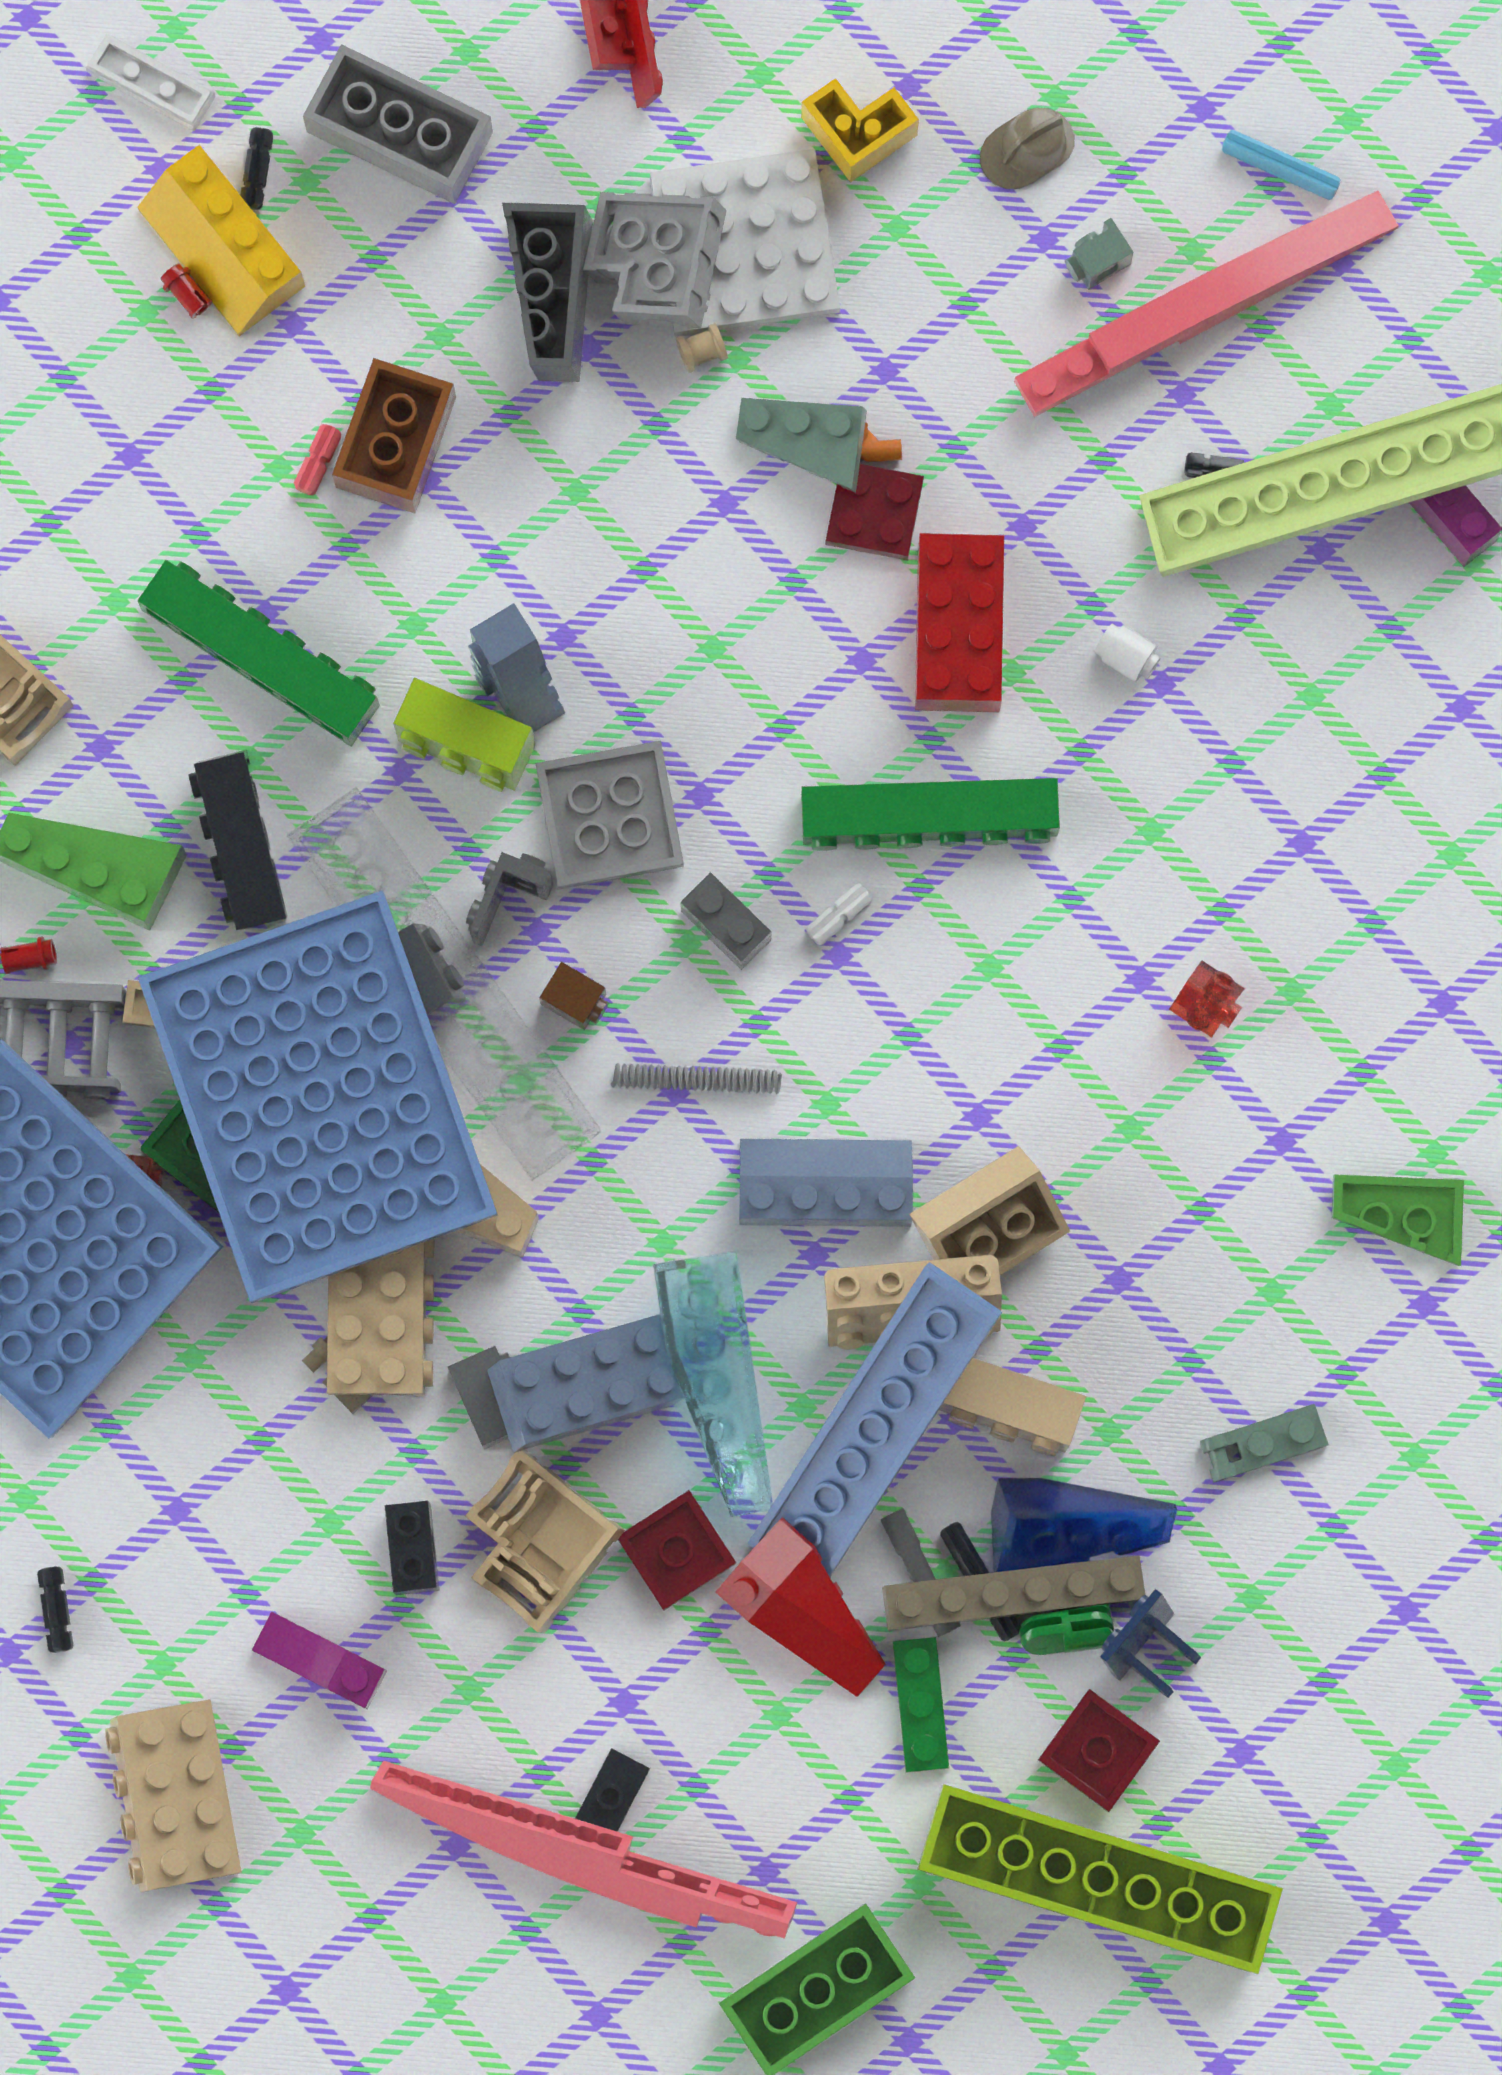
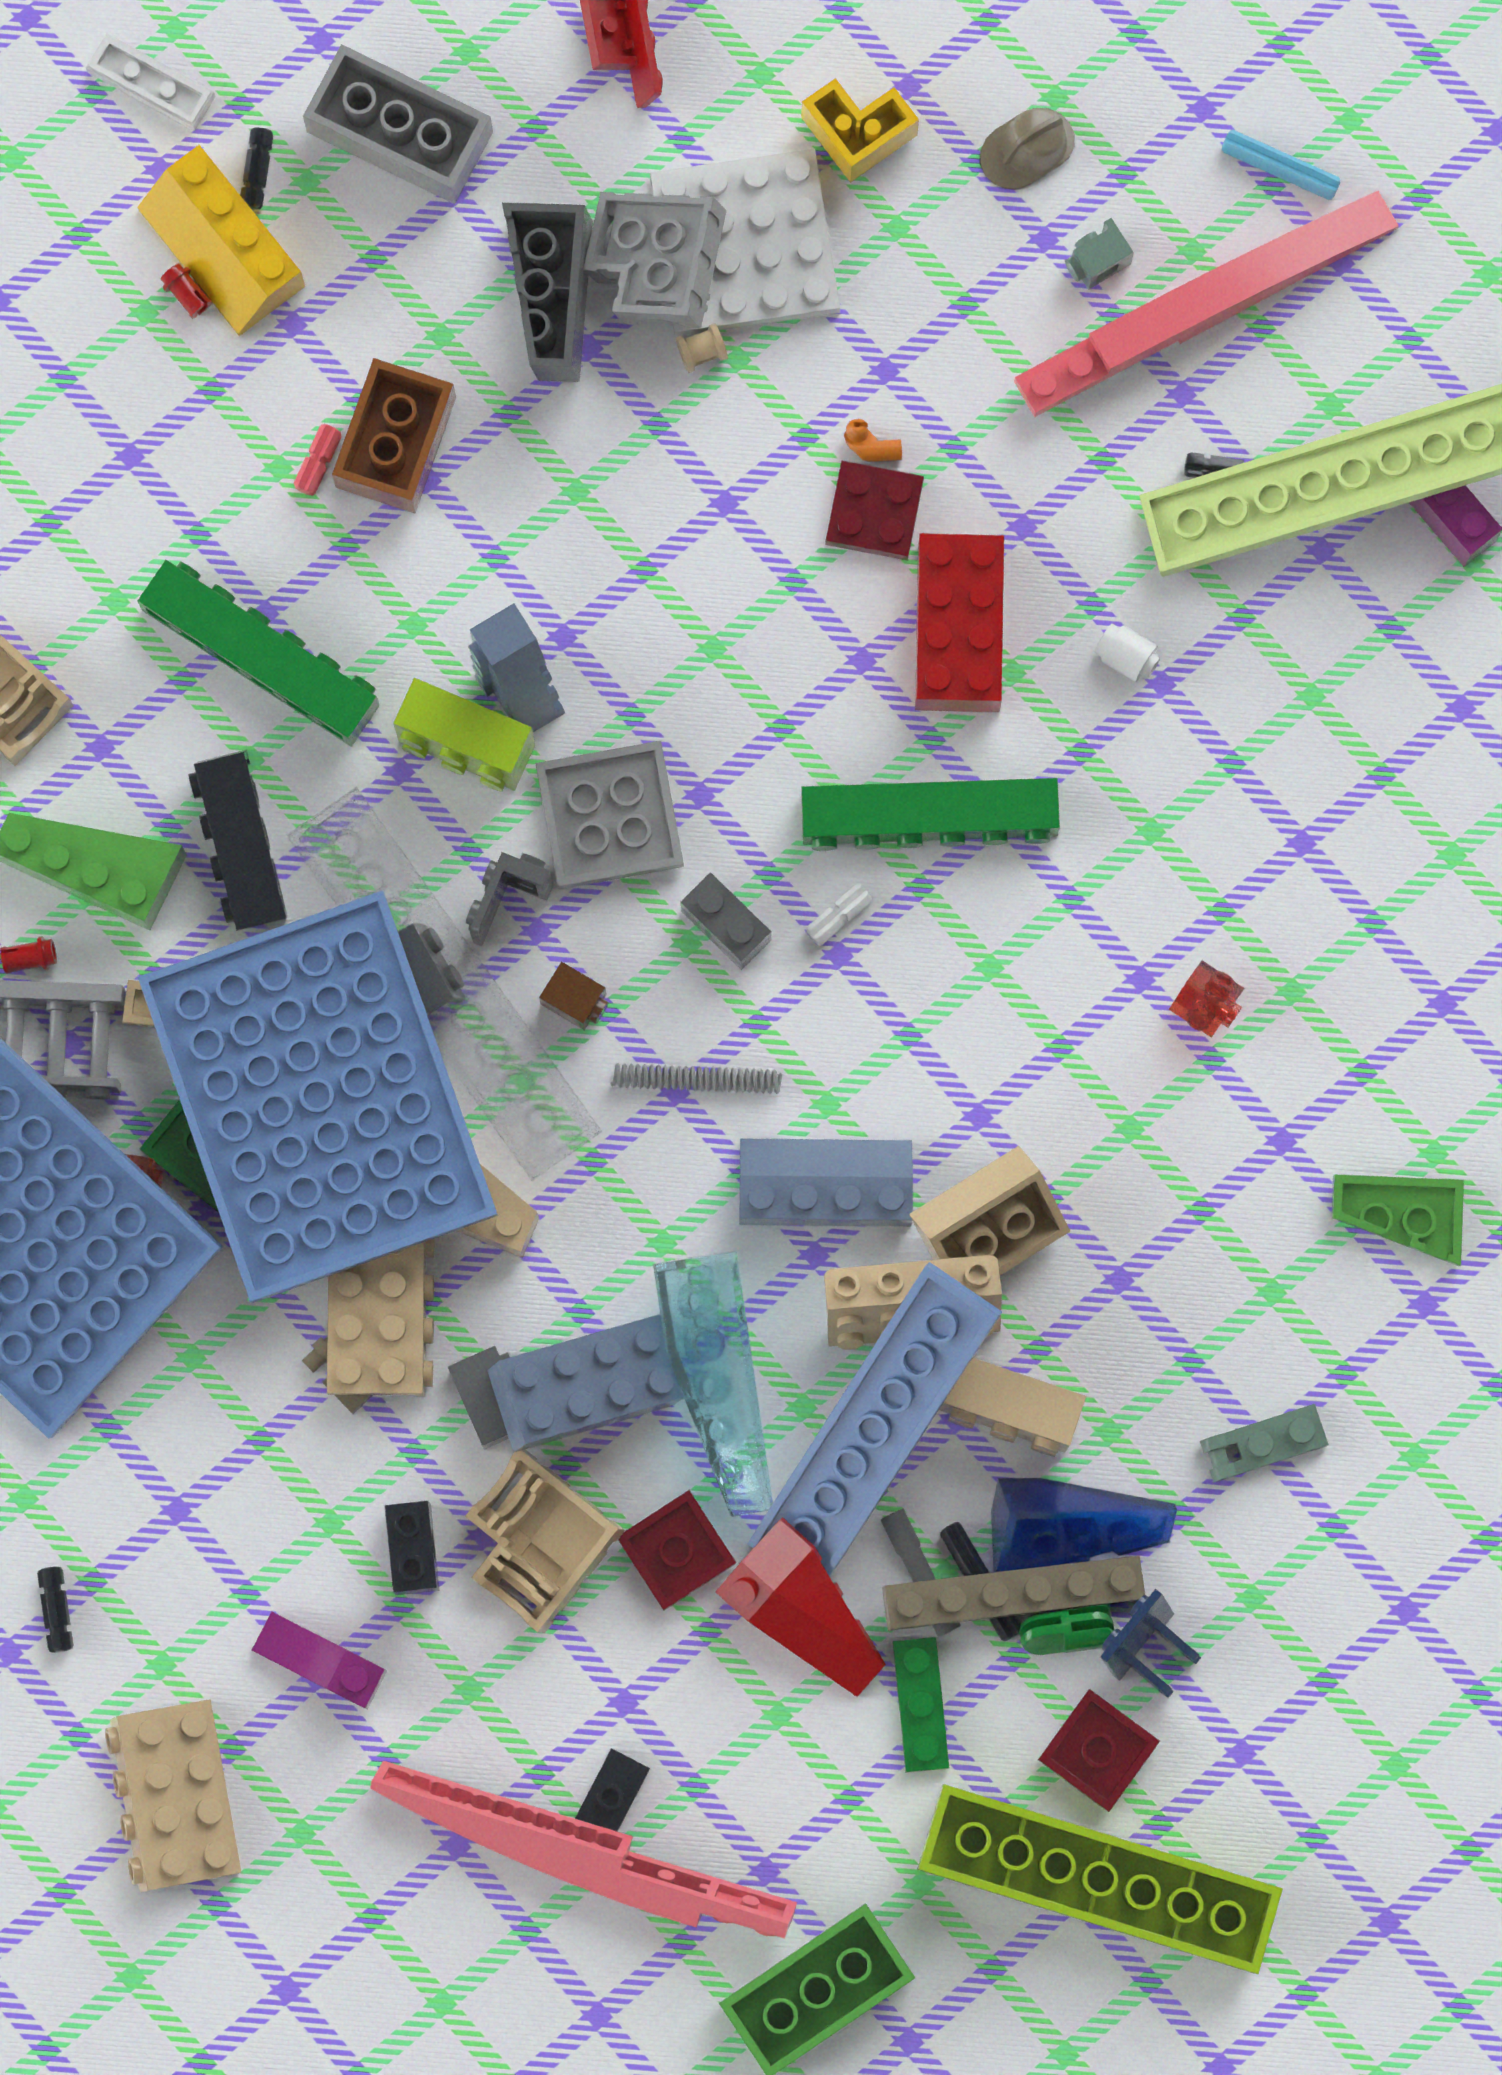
(808, 435): sand green wing -> none

